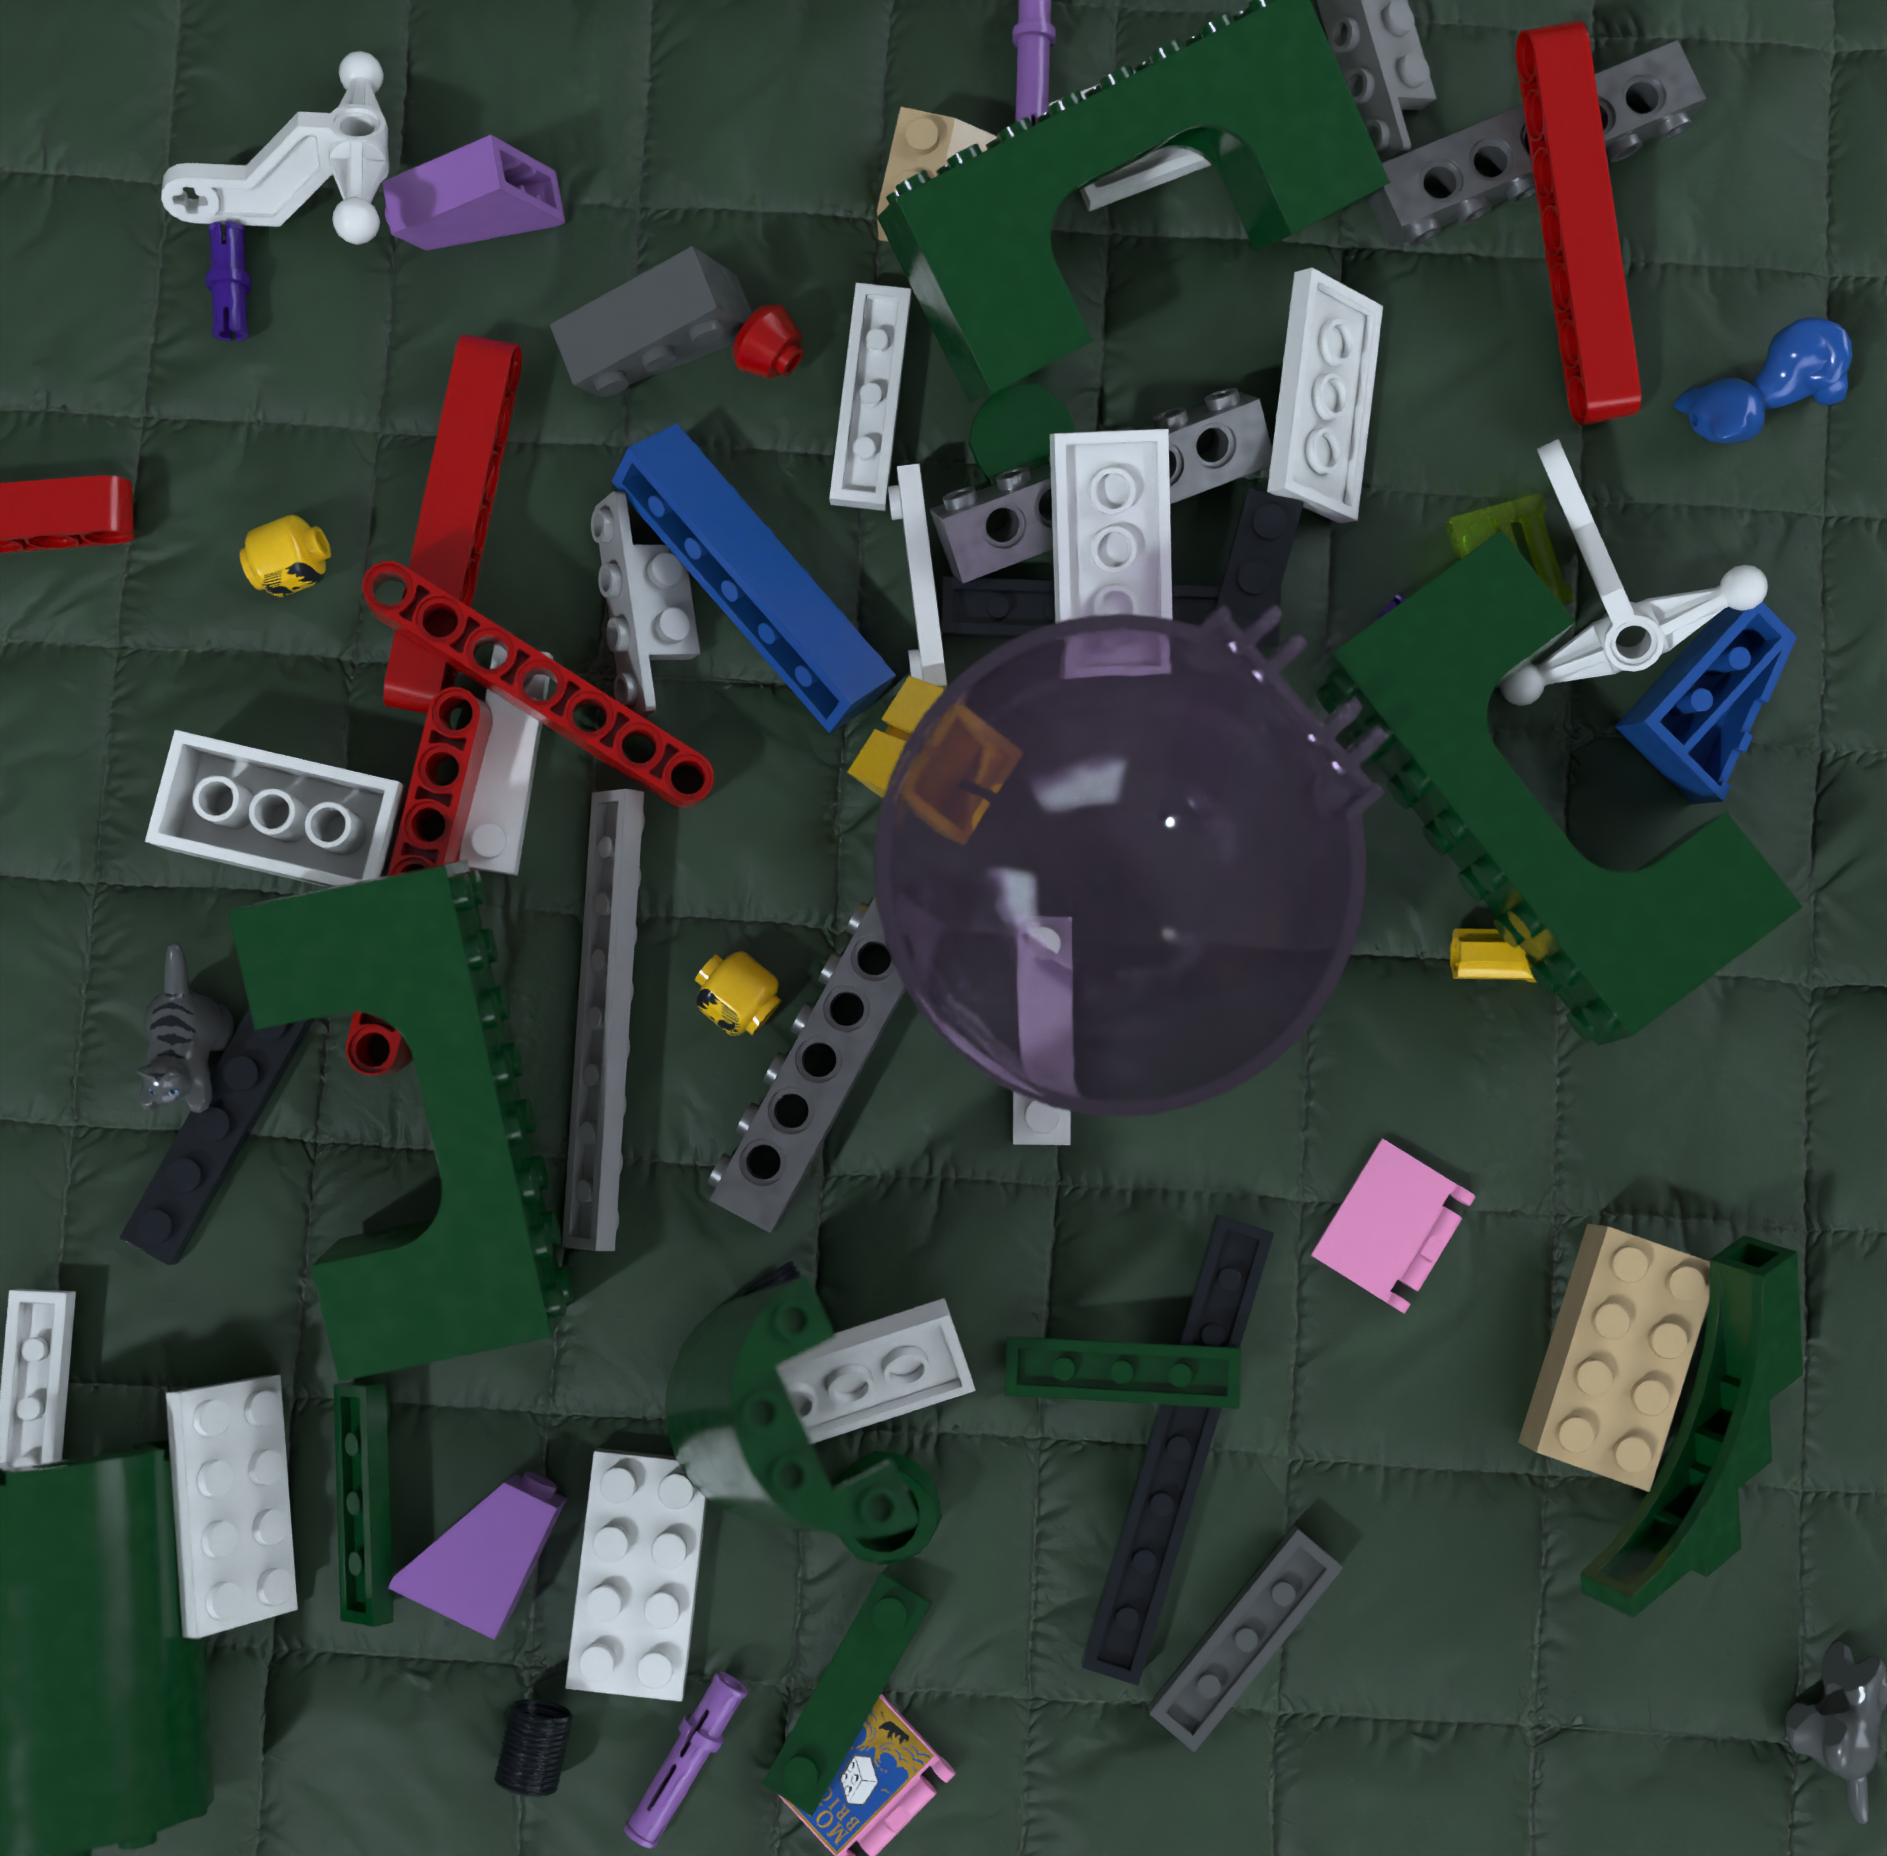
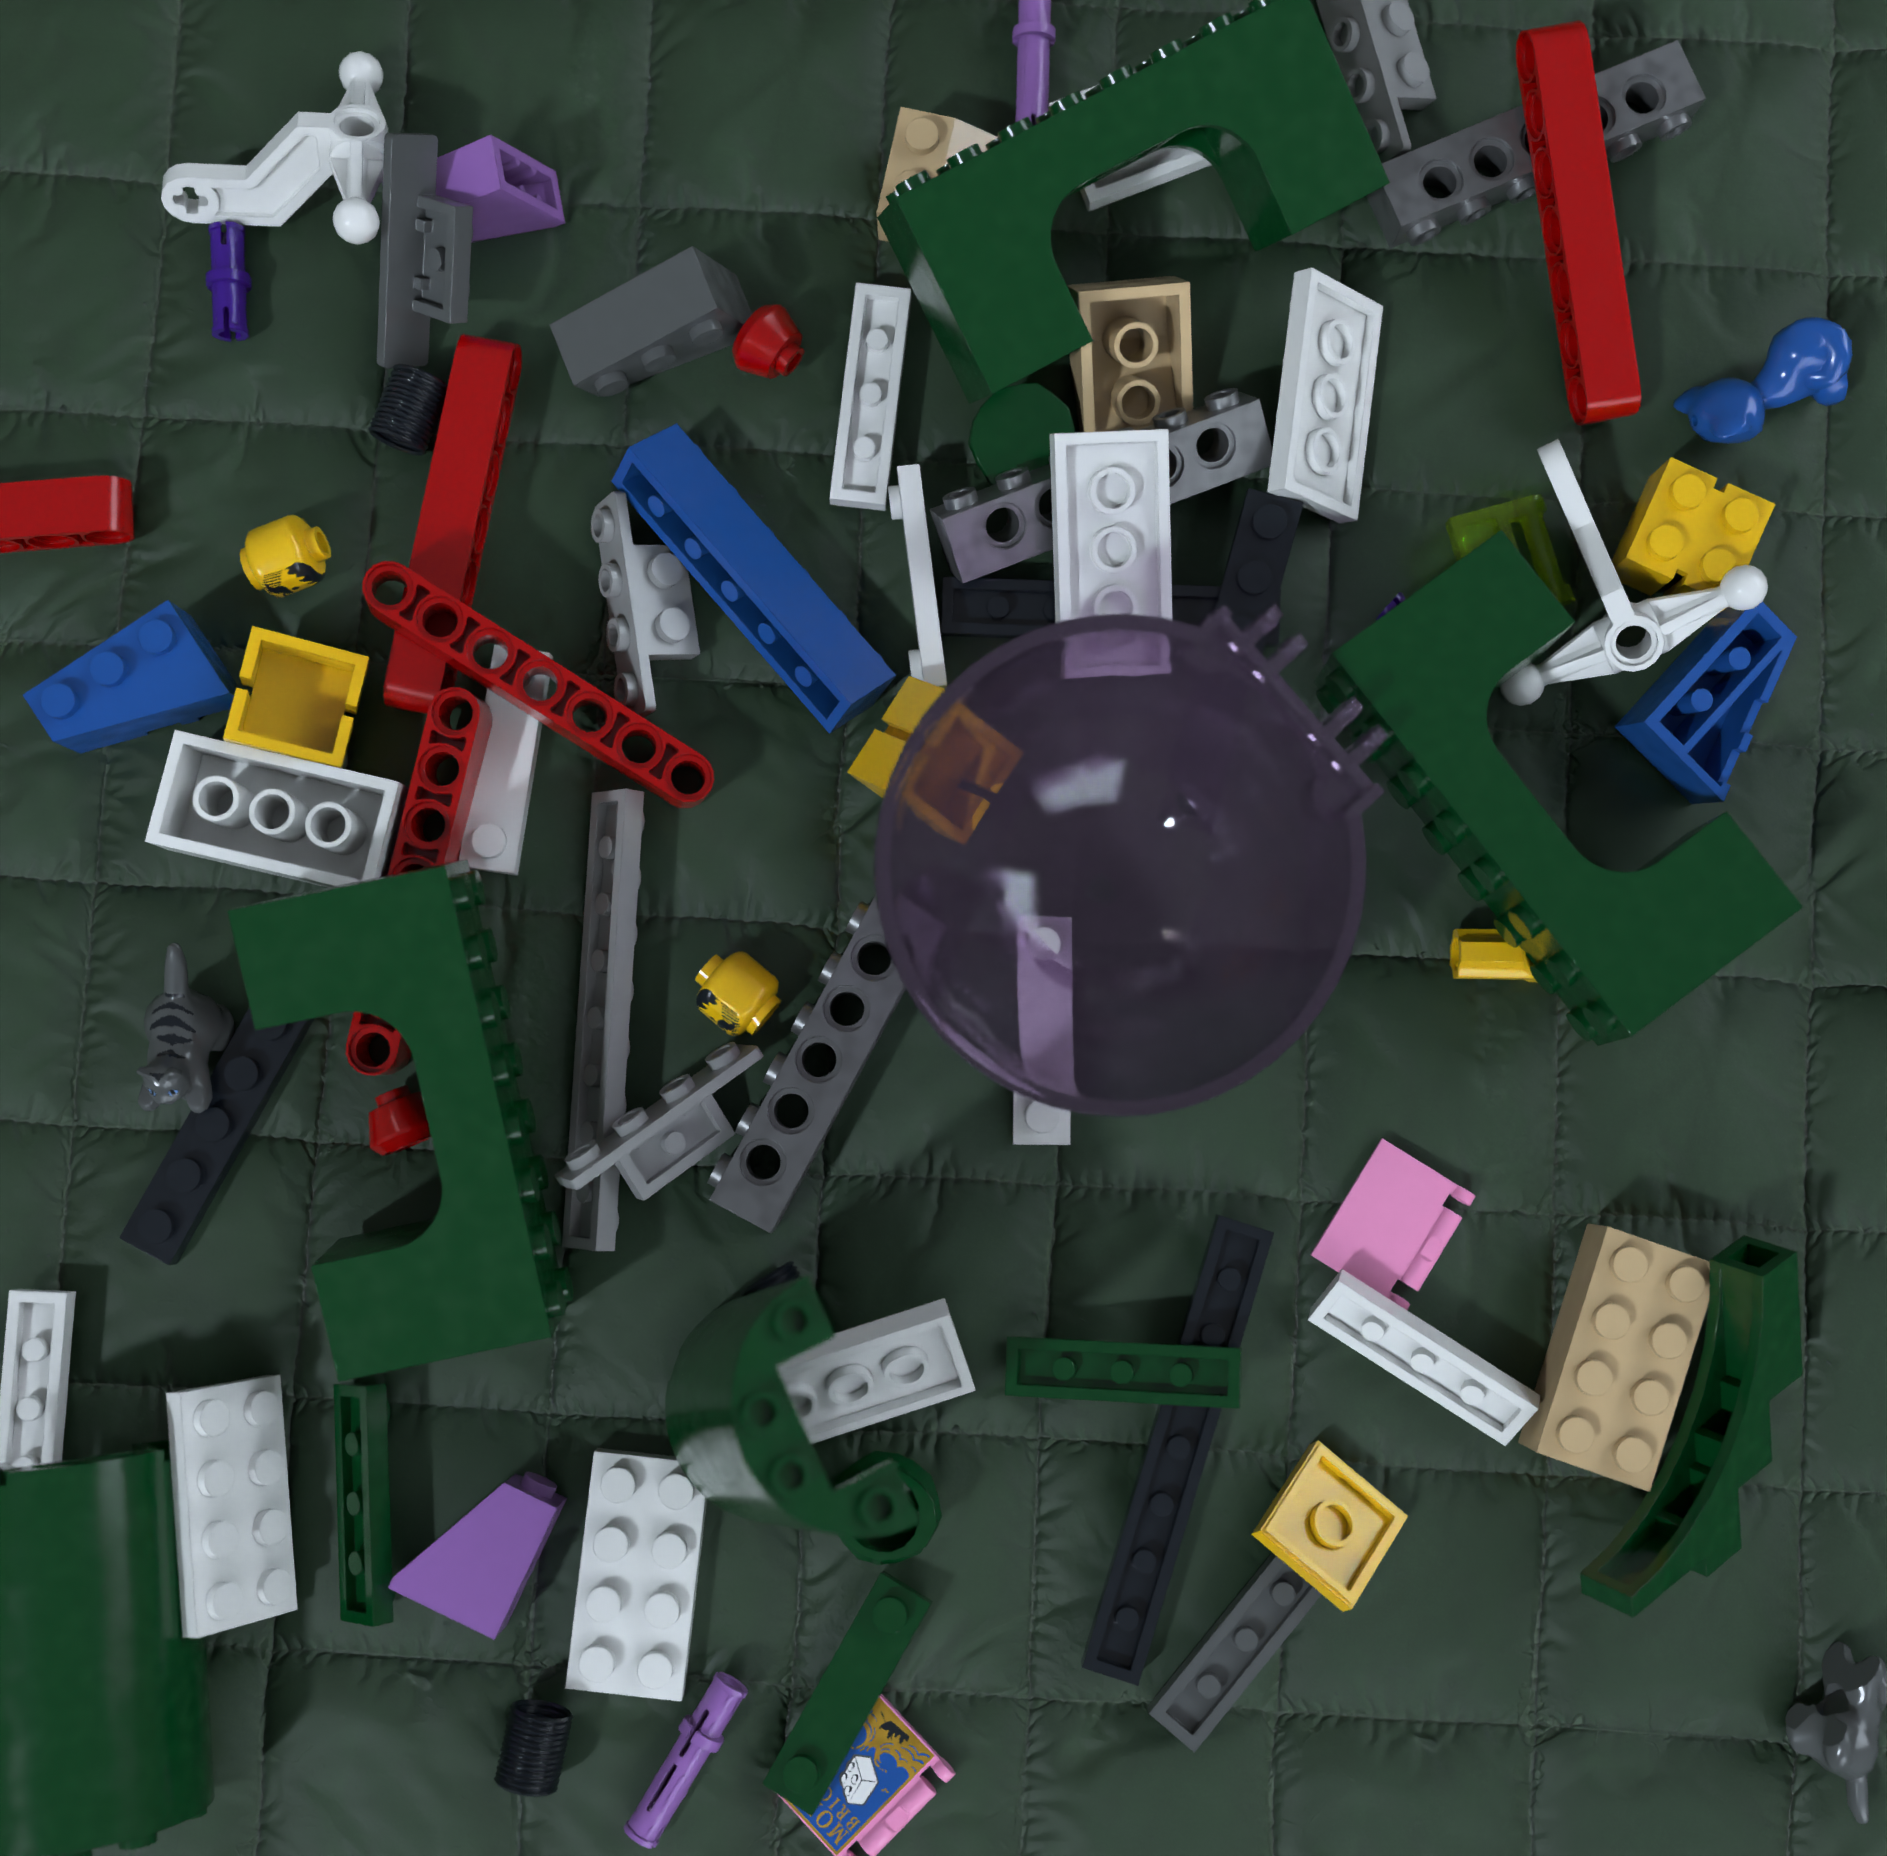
(134, 683): none -> blue wedge
(296, 698): none -> yellow piece
(397, 1121): none -> red cone
(409, 409): none -> black piece
(421, 252): none -> dark grey bracket
(669, 1135): none -> light grey bracket
(1137, 352): none -> tan slope
(1330, 1526): none -> yellow tile
(1424, 1357): none -> white plate
(1688, 531): none -> yellow piece

